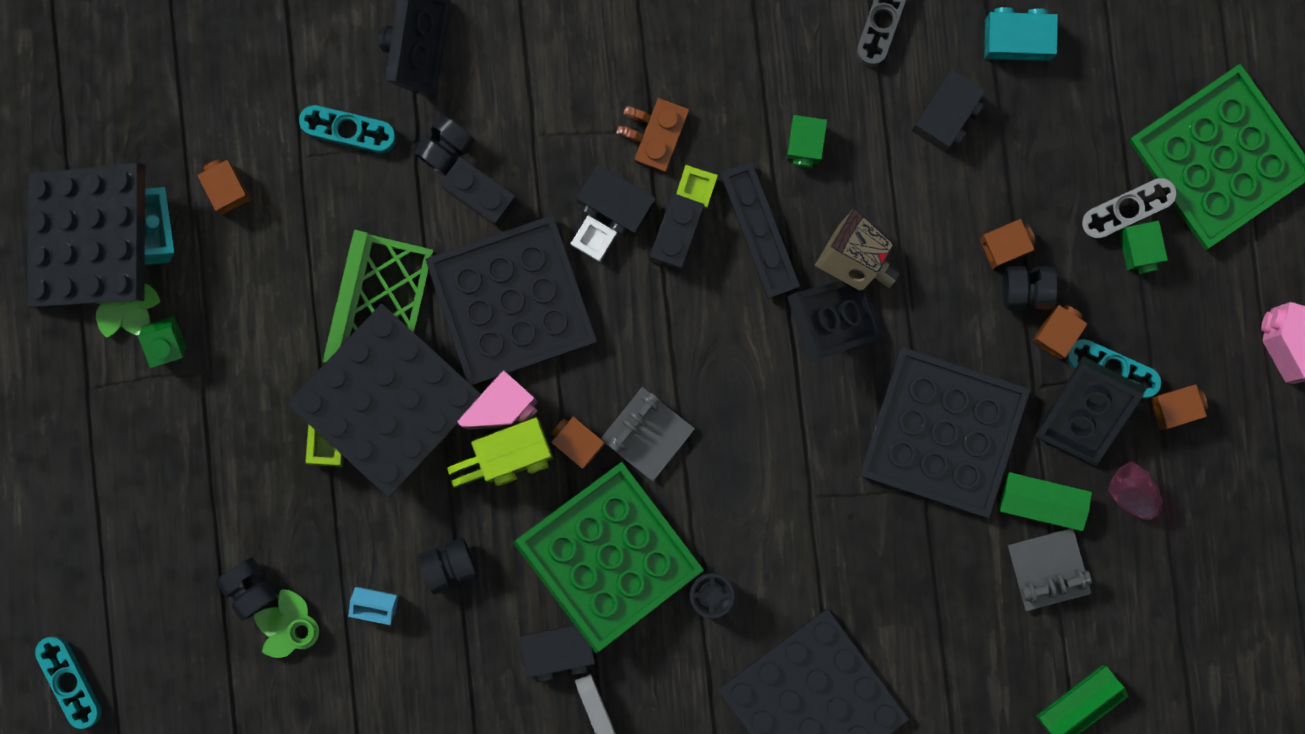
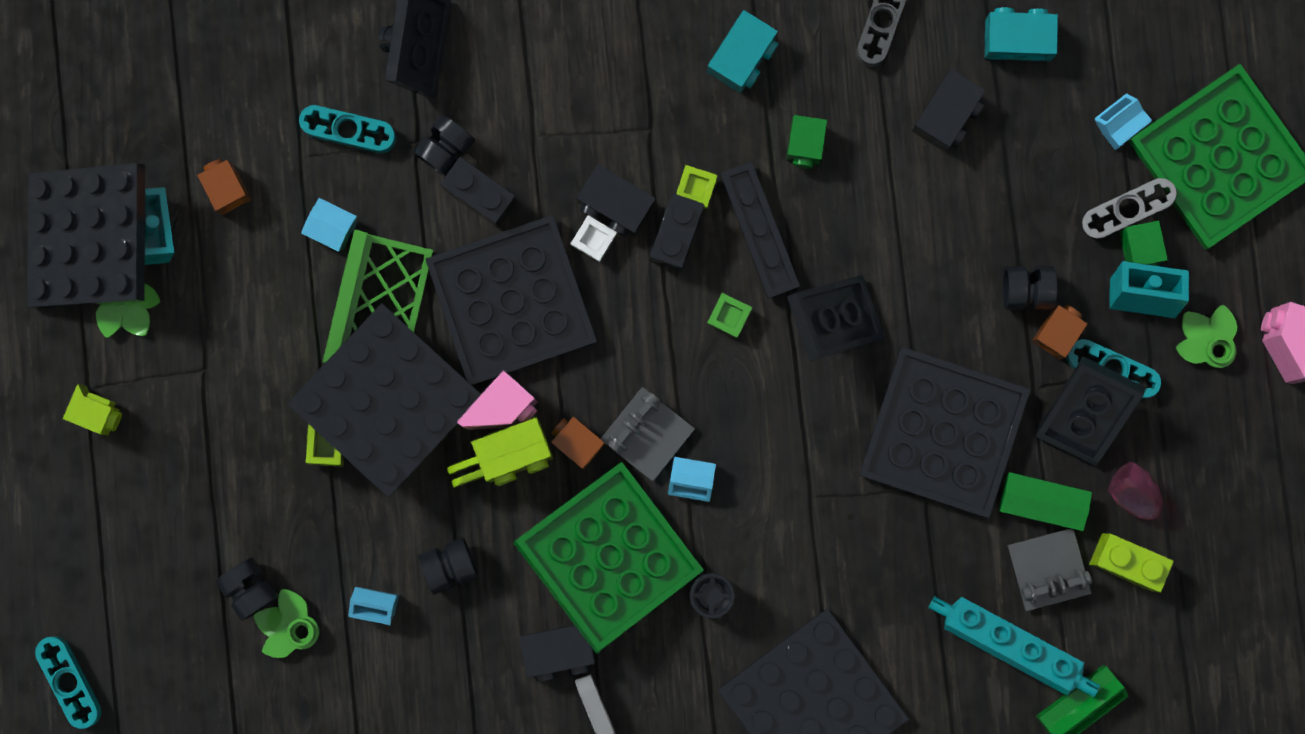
(92, 411): none -> lime window
(162, 341): green brick -> none
(329, 225): none -> medium azure piece
(660, 134): dark orange hinge -> none
(691, 479): none -> medium azure piece
(729, 315): none -> bright green plate
(742, 52): none -> teal brick
(858, 253): dark tan torso -> none
(1008, 243): dark orange brick -> none
(1014, 646): none -> teal plate
(1122, 120): none -> medium azure piece
(1131, 562): none -> lime brick
(1149, 289): none -> teal brick
(1179, 406): dark orange brick -> none
(1205, 333): none -> bright green plate

